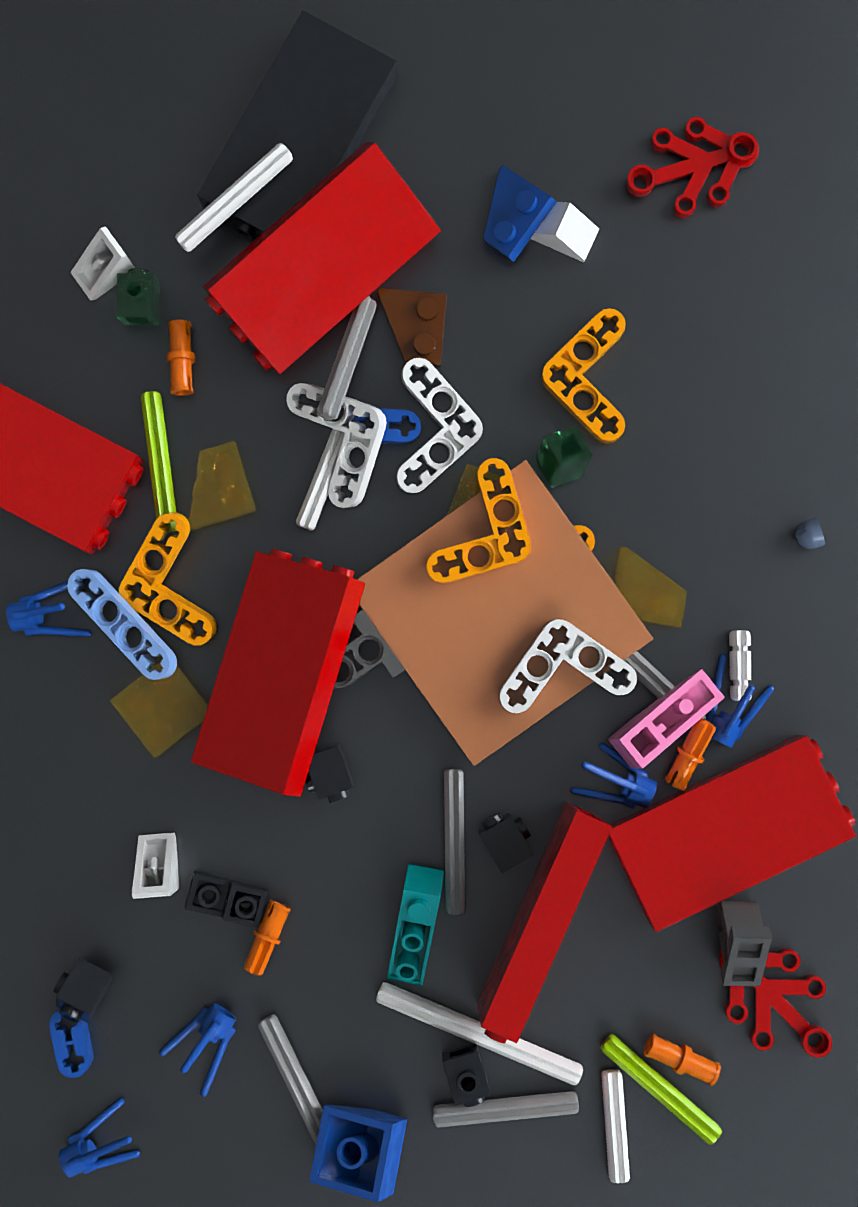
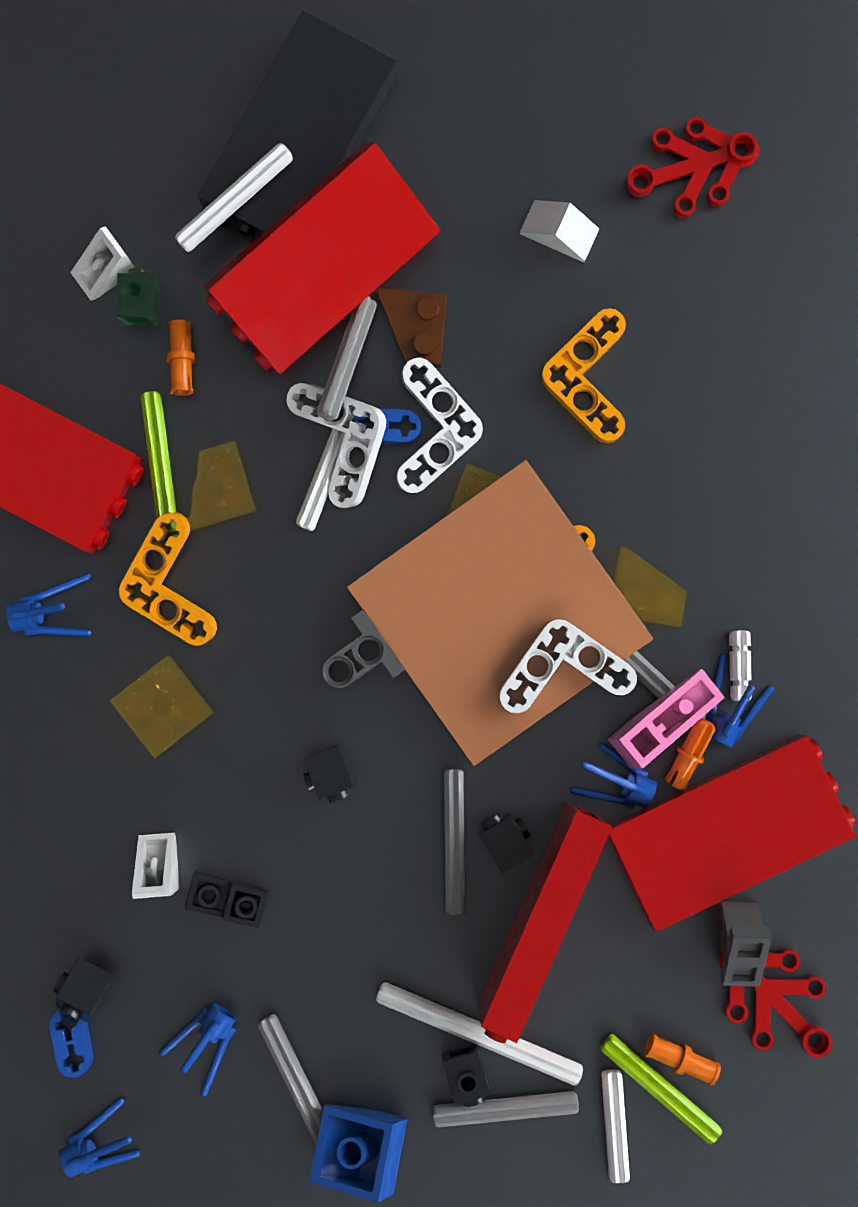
(118, 628): light blue beam -> none
(266, 937): orange axle -> none
(278, 672): red brick -> none
(415, 924): teal slope -> none
(493, 543): light orange beam -> none
(515, 213): blue wing -> none
(563, 456): clear green brick -> none
(810, 534): sand blue hinge -> none

